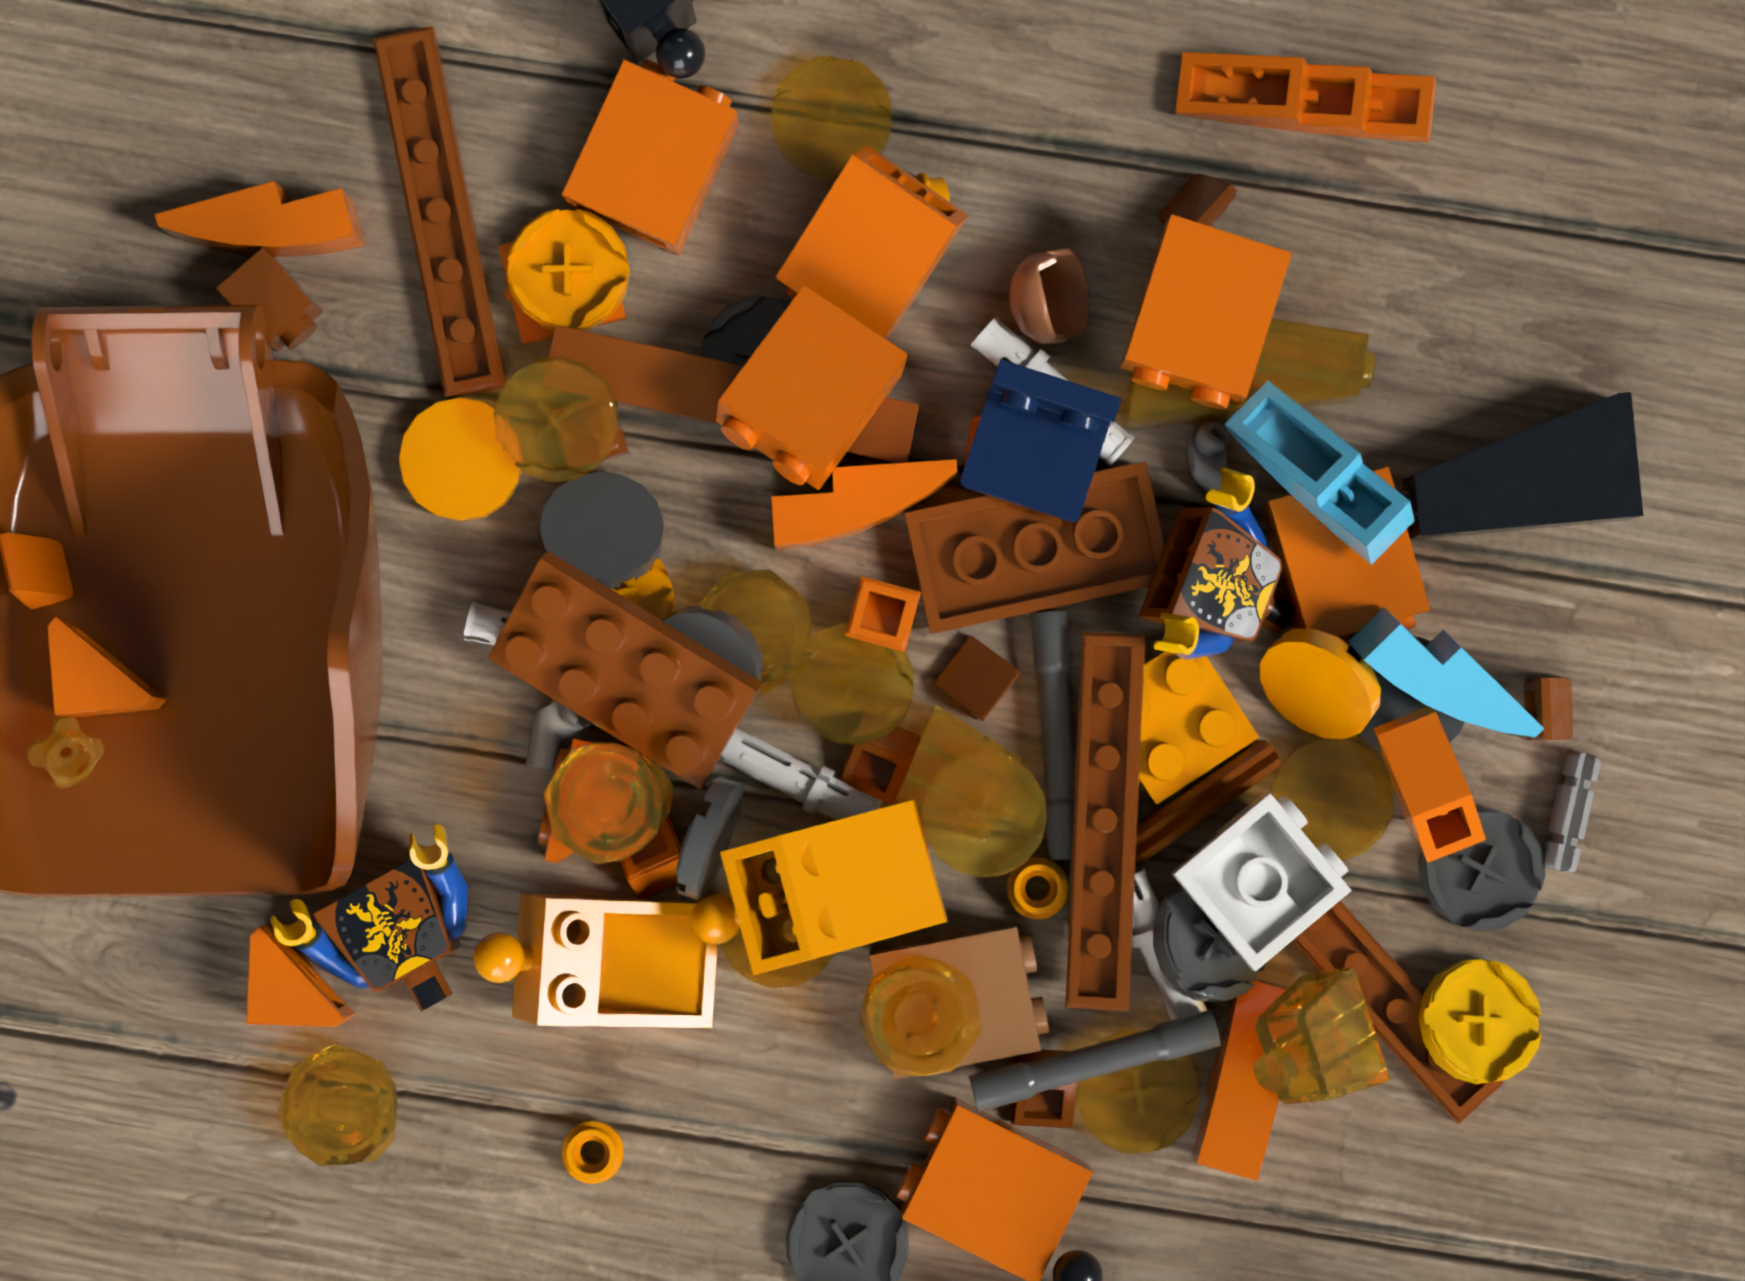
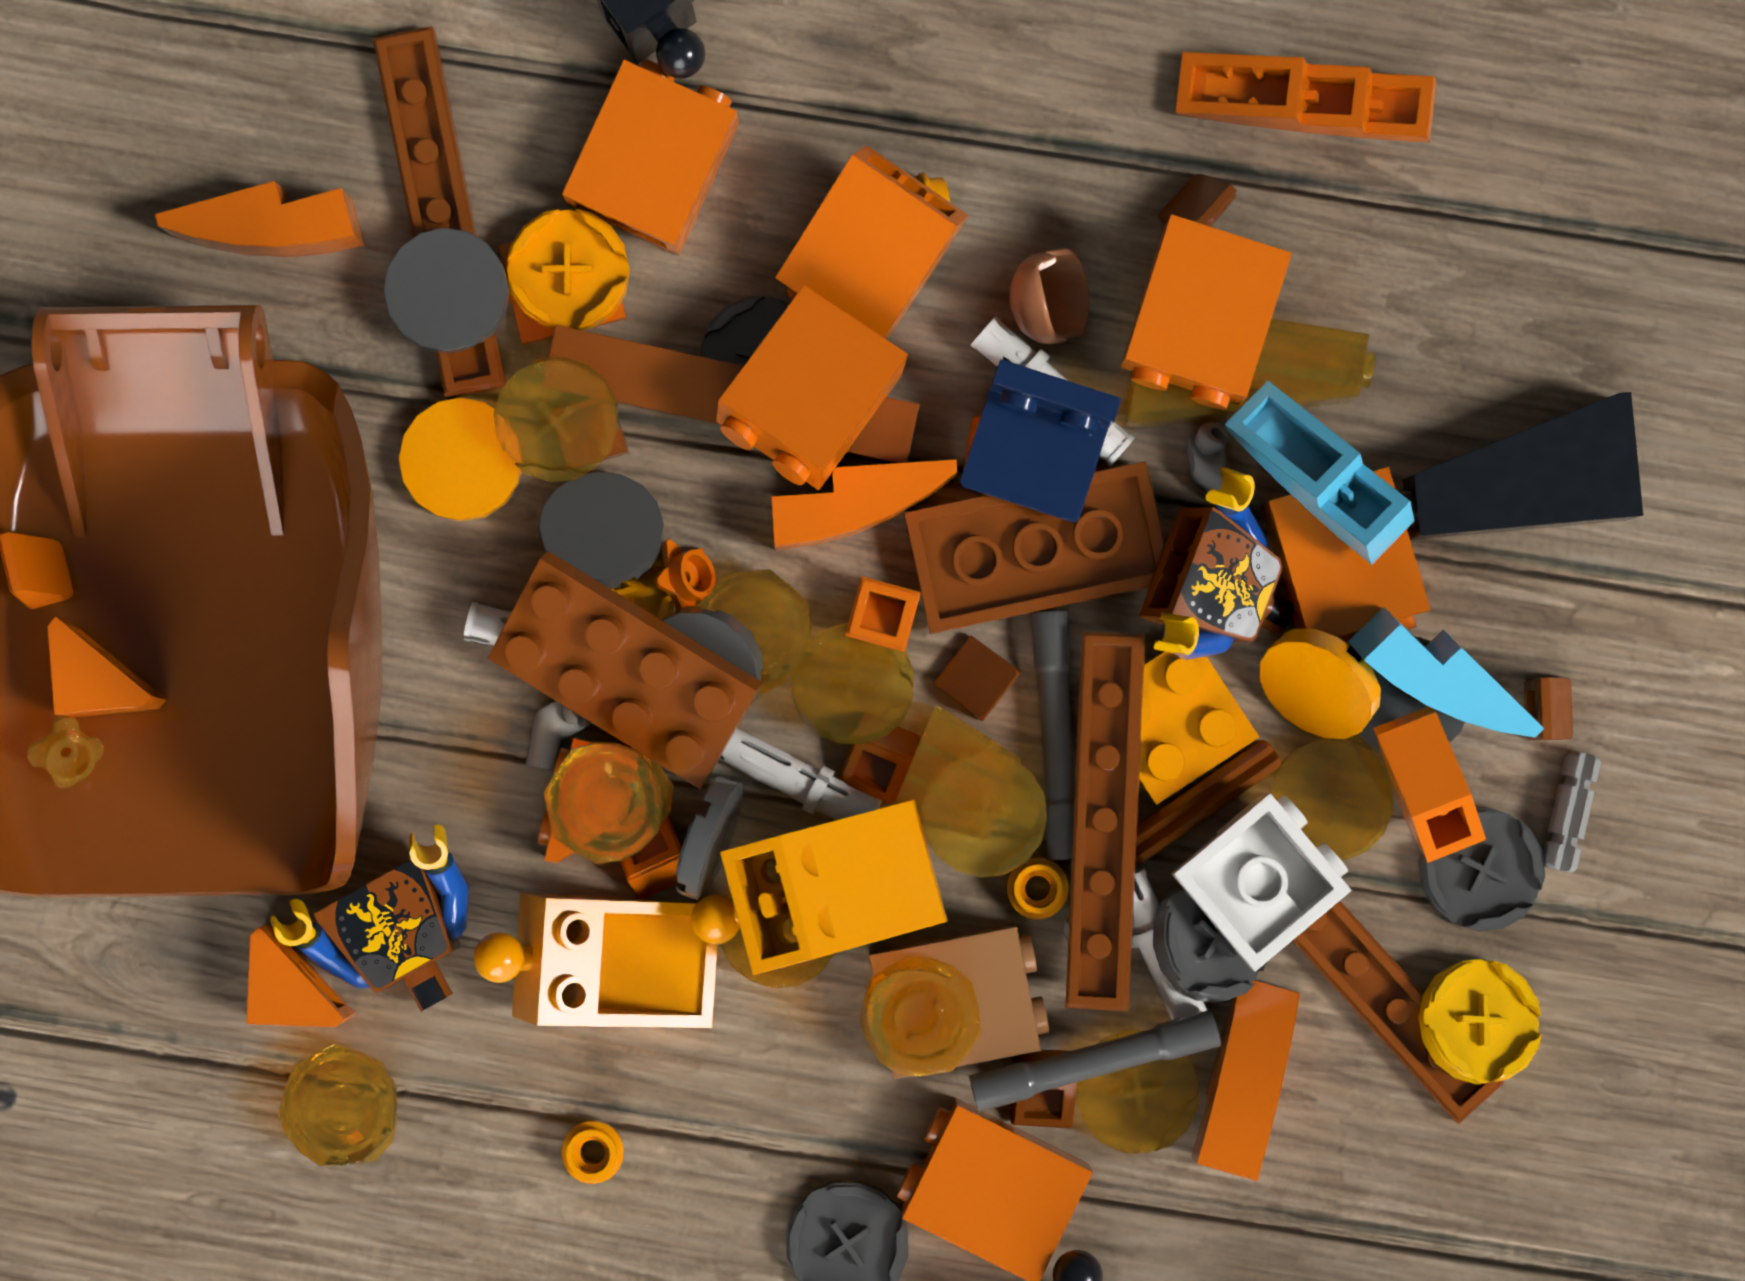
(285, 303): dark orange brick -> none
(446, 290): none -> dark grey tile
(685, 575): none -> orange plate
(829, 113): clear yellow tile -> none
(1319, 1040): clear yellow torso -> none

